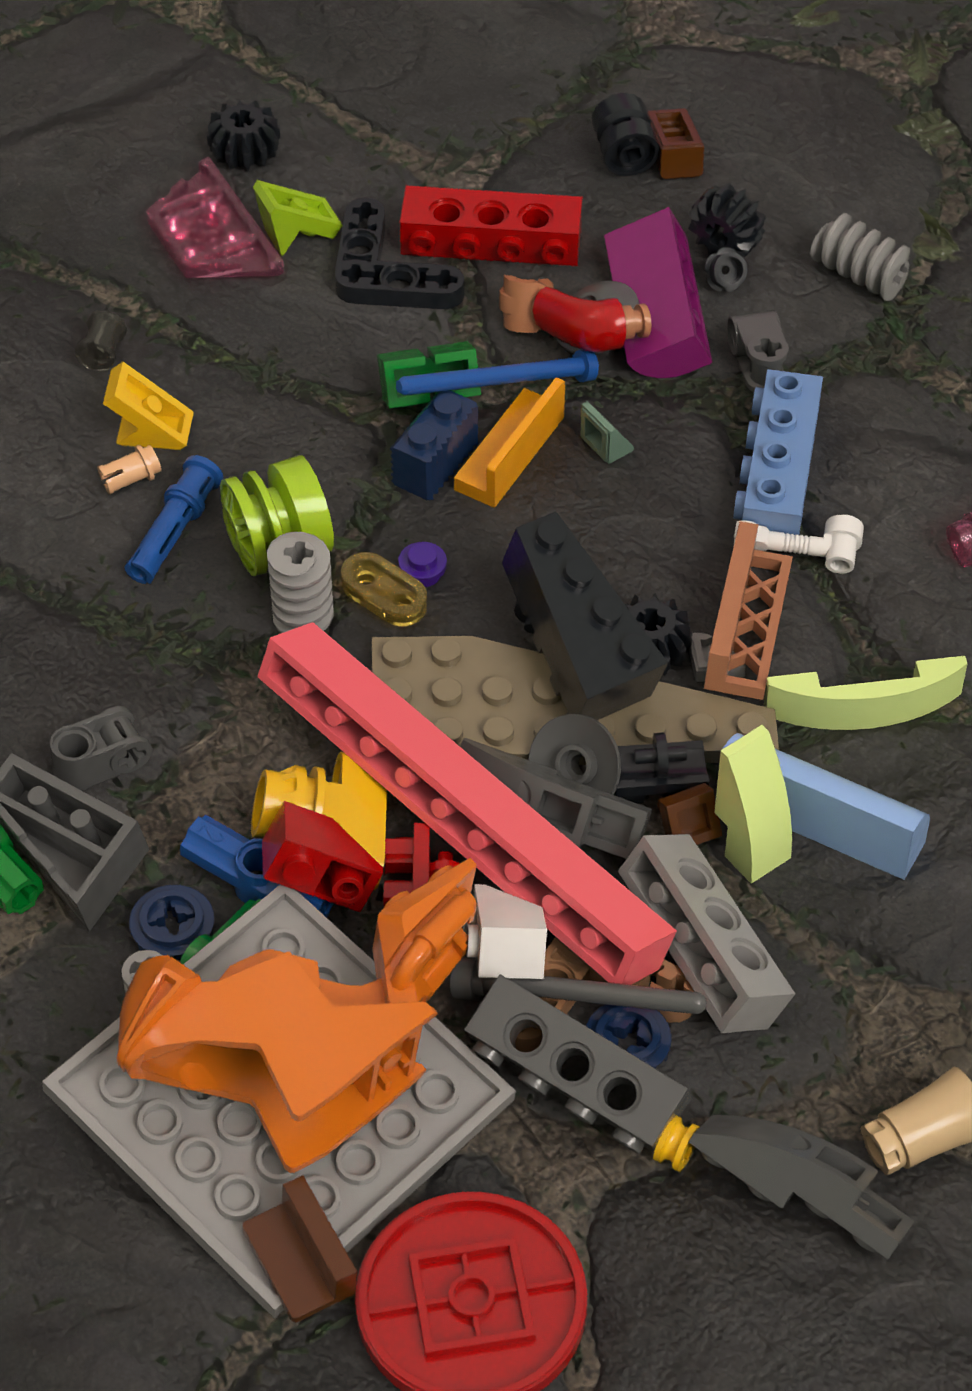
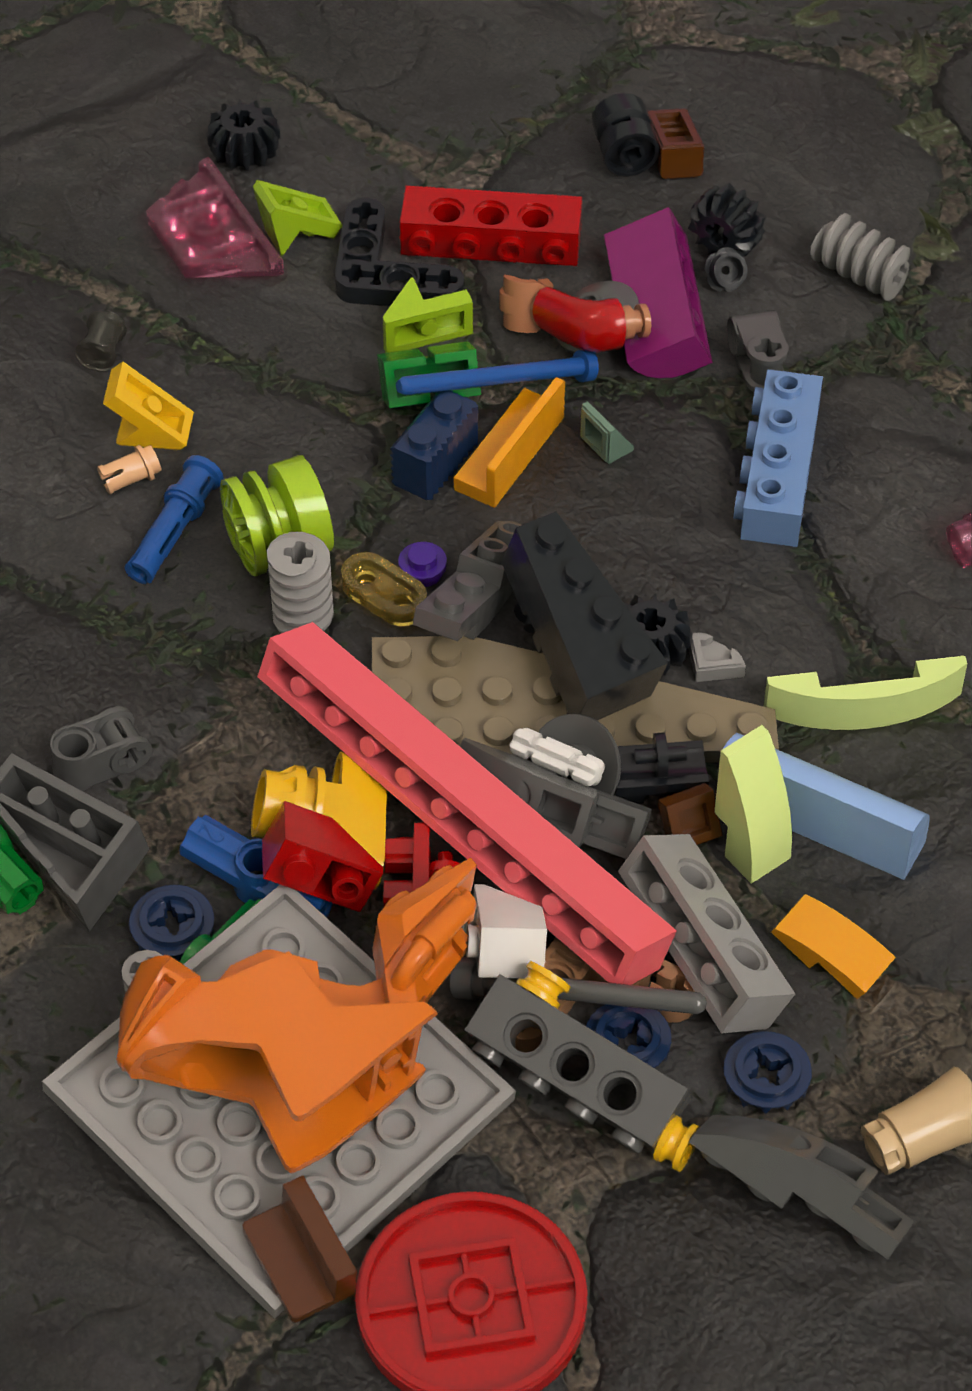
(421, 322): none -> lime slope
(474, 591): none -> dark grey slope
(543, 984): none -> yellow bush
(557, 757): none -> white axle
(733, 608): nougat fence -> none
(774, 1052): none -> dark blue gear
(835, 942): none -> light orange slope
(839, 545): white brick -> none

